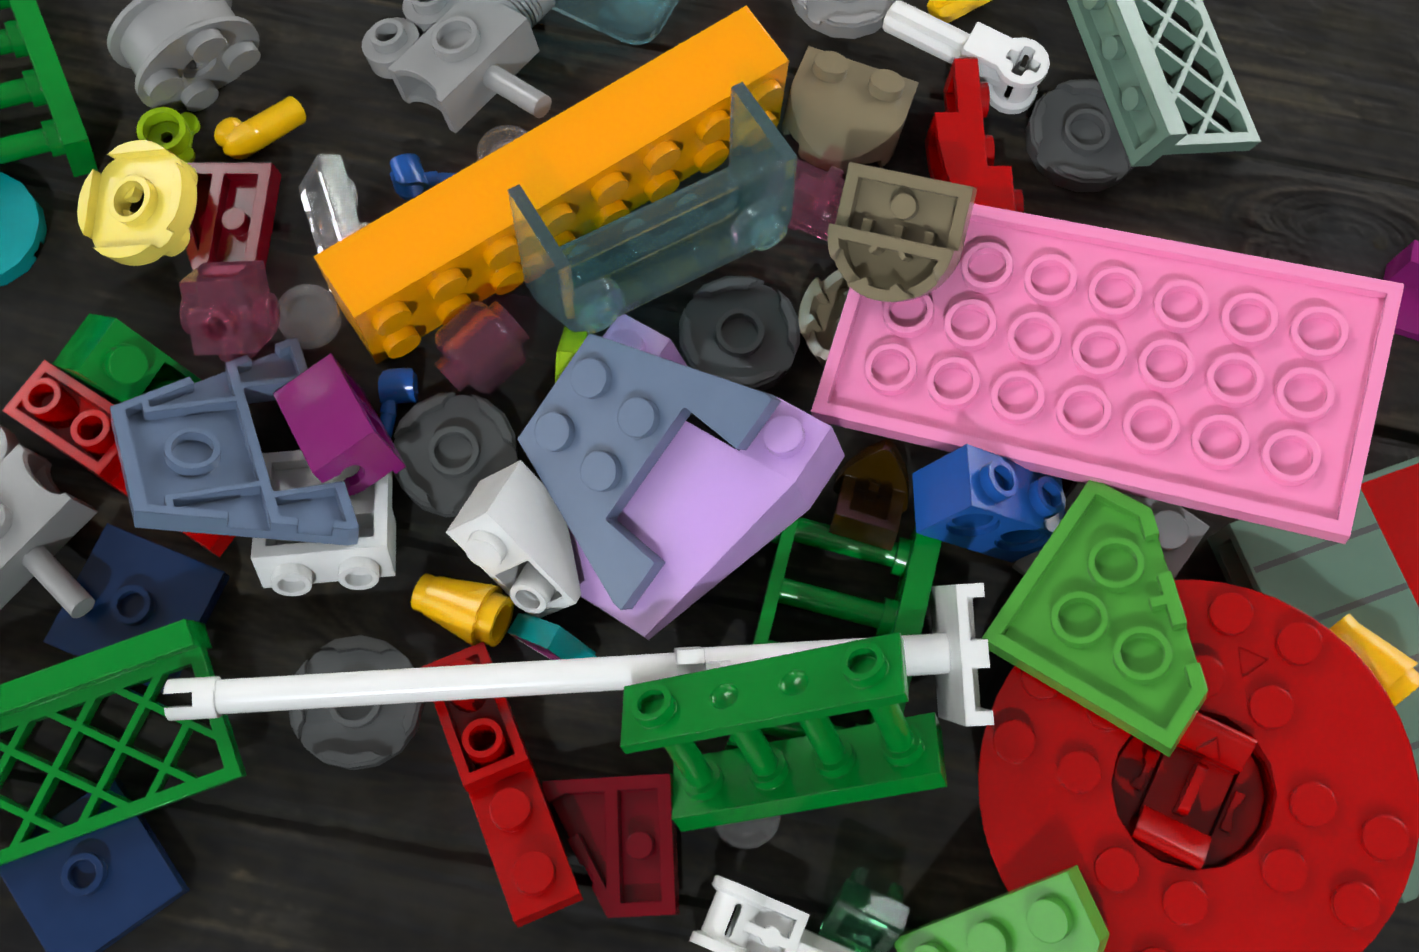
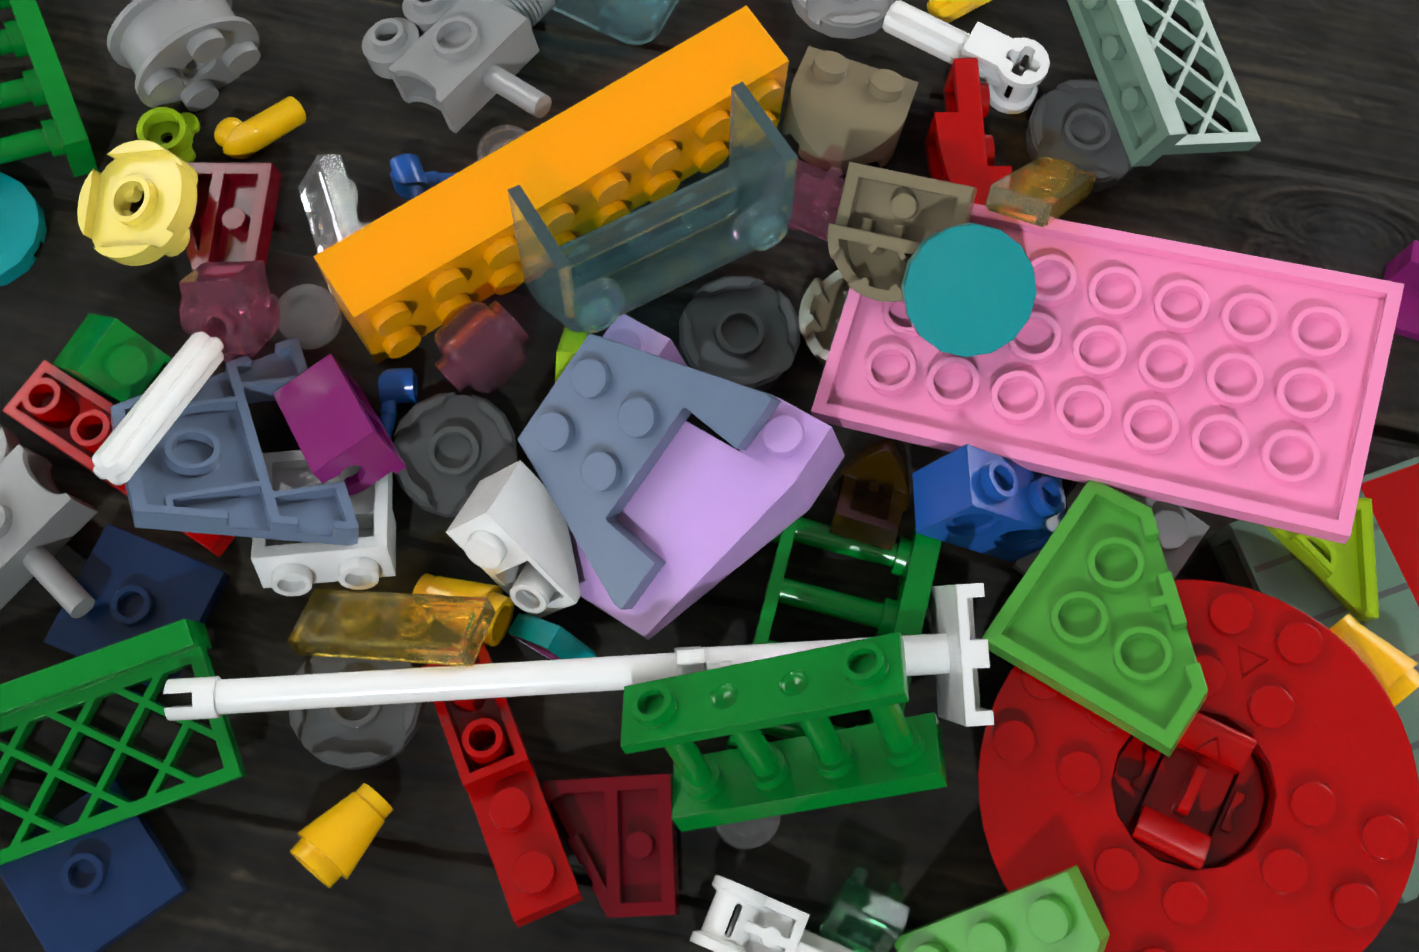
(158, 409): none -> white axle
(341, 835): none -> yellow cone
(393, 627): none -> clear yellow plate
(968, 289): none -> teal tile
(1040, 190): none -> clear yellow plate
(1342, 569): none -> lime tile

